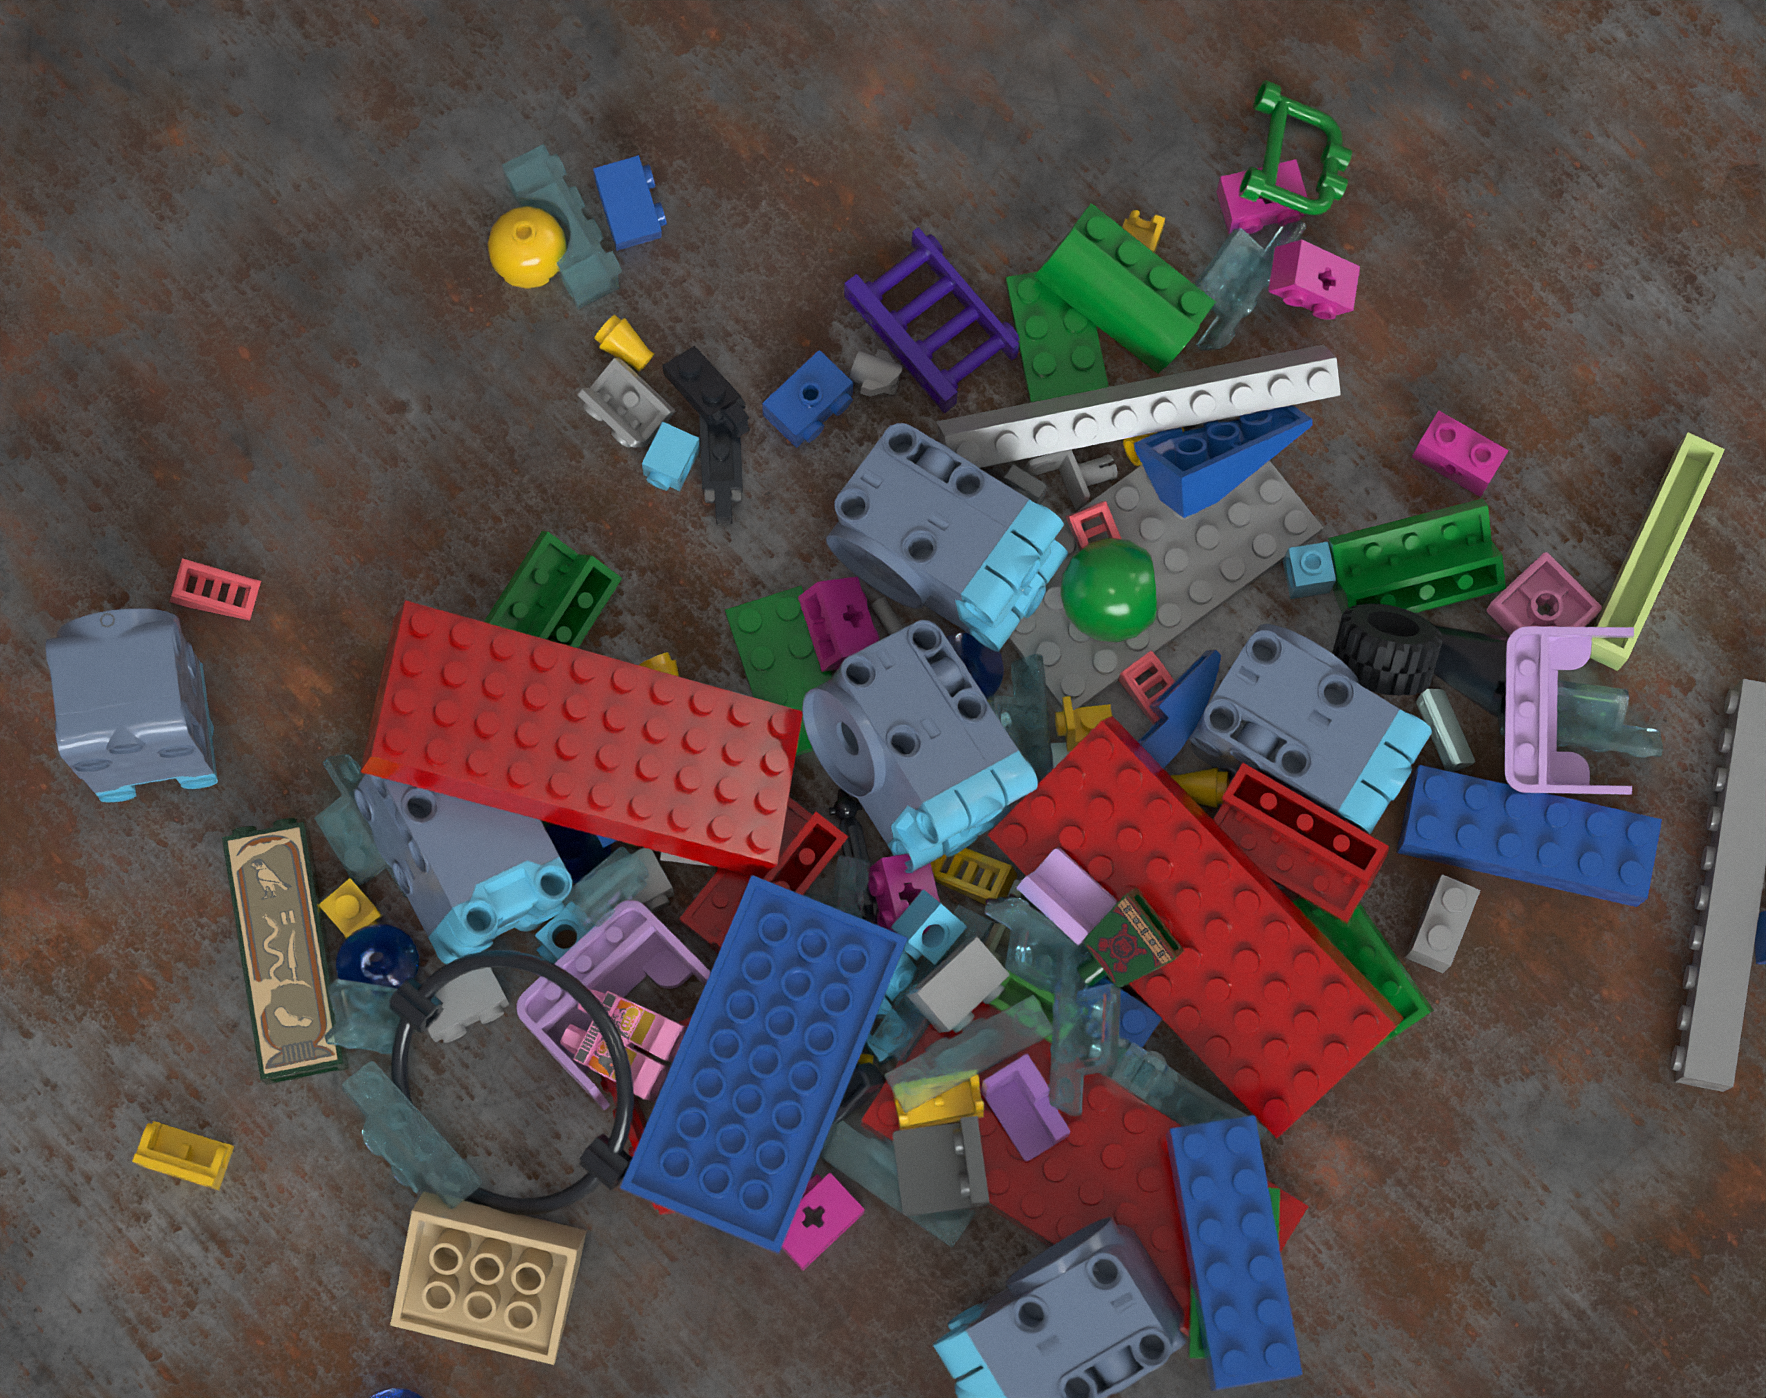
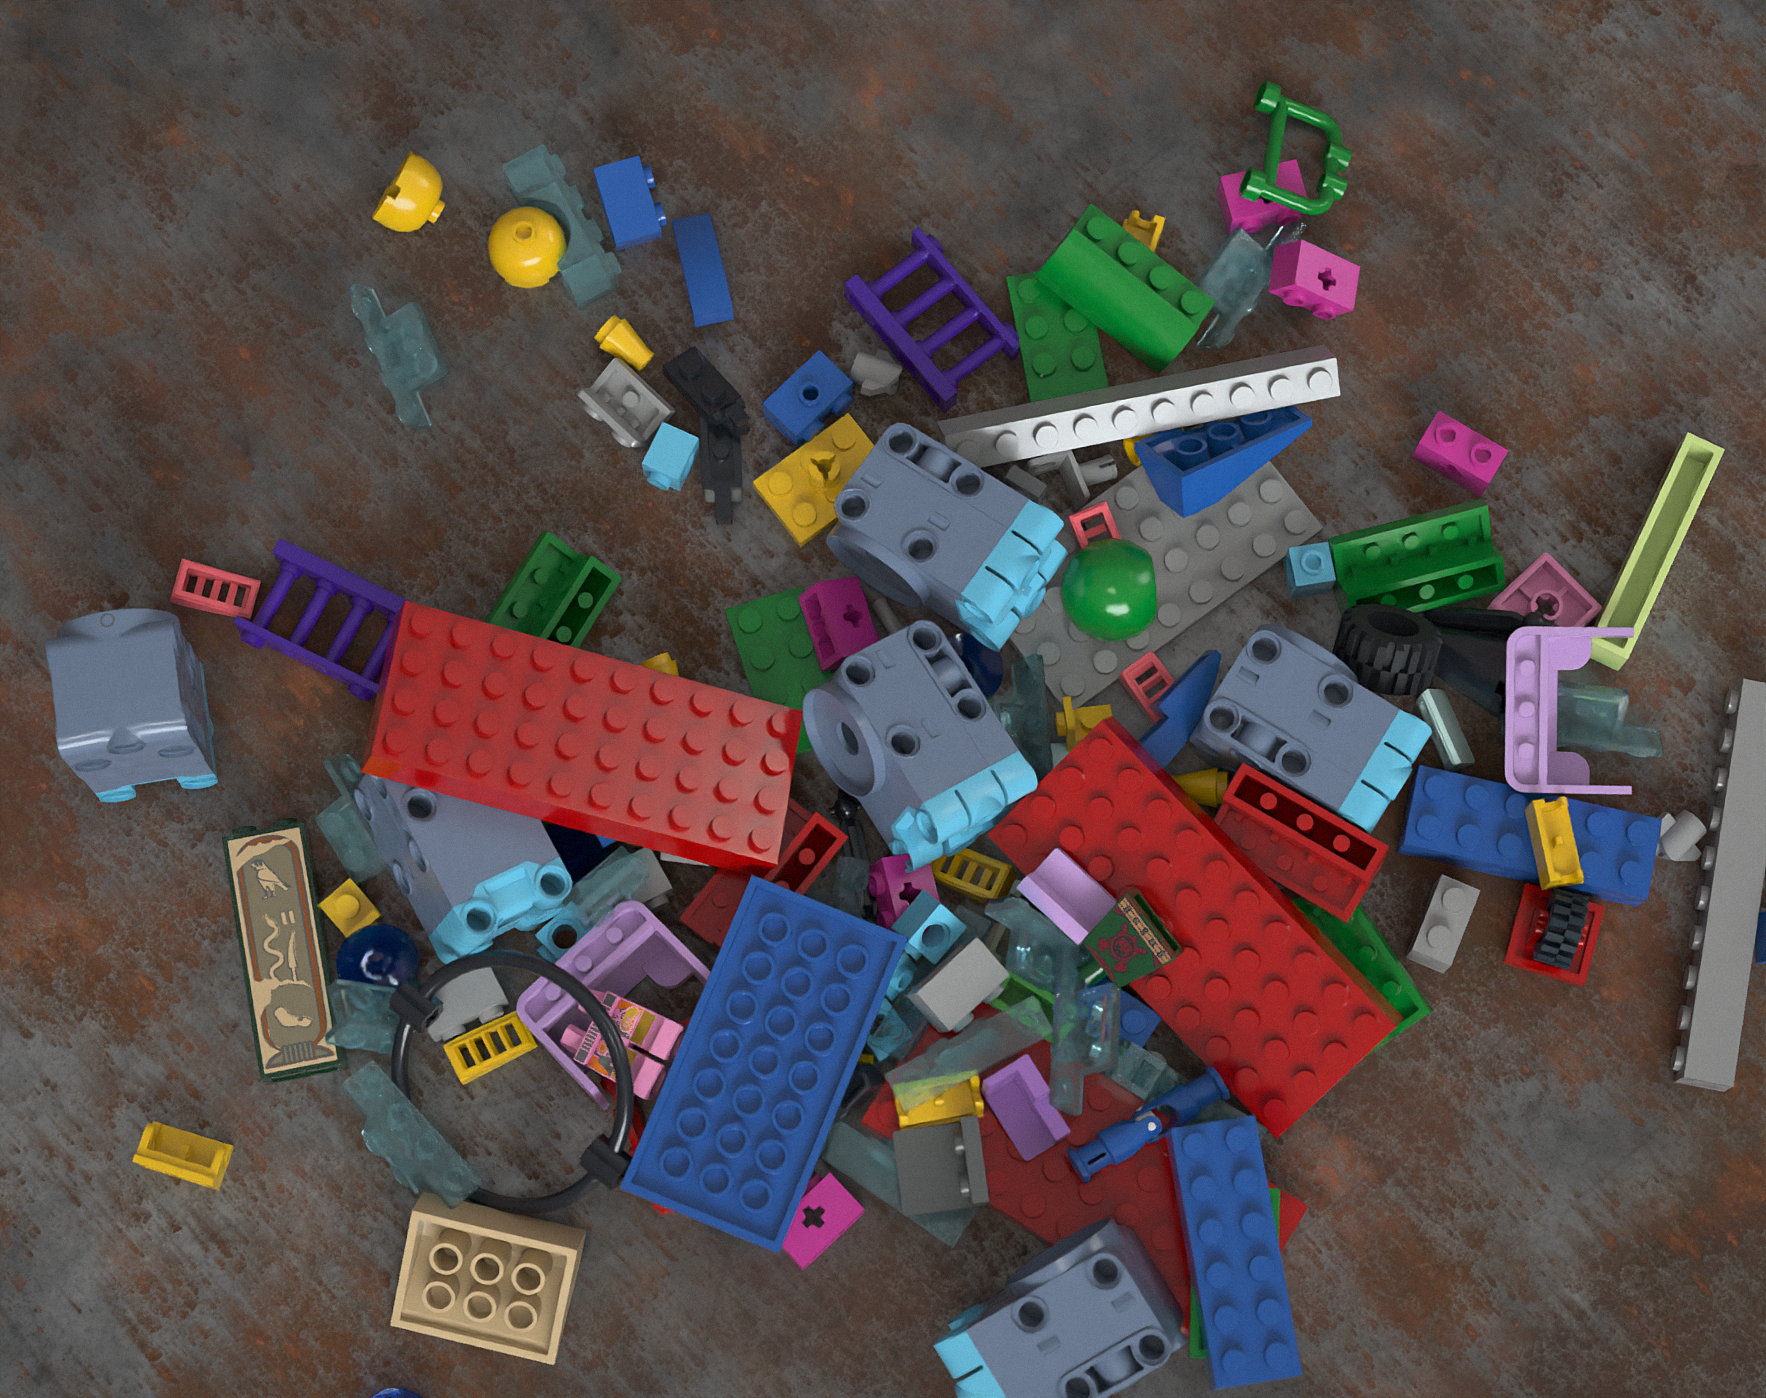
(329, 581): none -> dark purple fence
(404, 352): none -> clear light blue bracket
(411, 196): none -> yellow cylinder
(483, 1033): none -> yellow slope
(702, 270): none -> blue slope
(806, 483): none -> yellow plate
(1126, 1137): none -> blue piece
(1484, 619): none -> black wheel
(1553, 843): none -> yellow hinge
(1554, 934): none -> plate
(1679, 837): none -> light grey piece

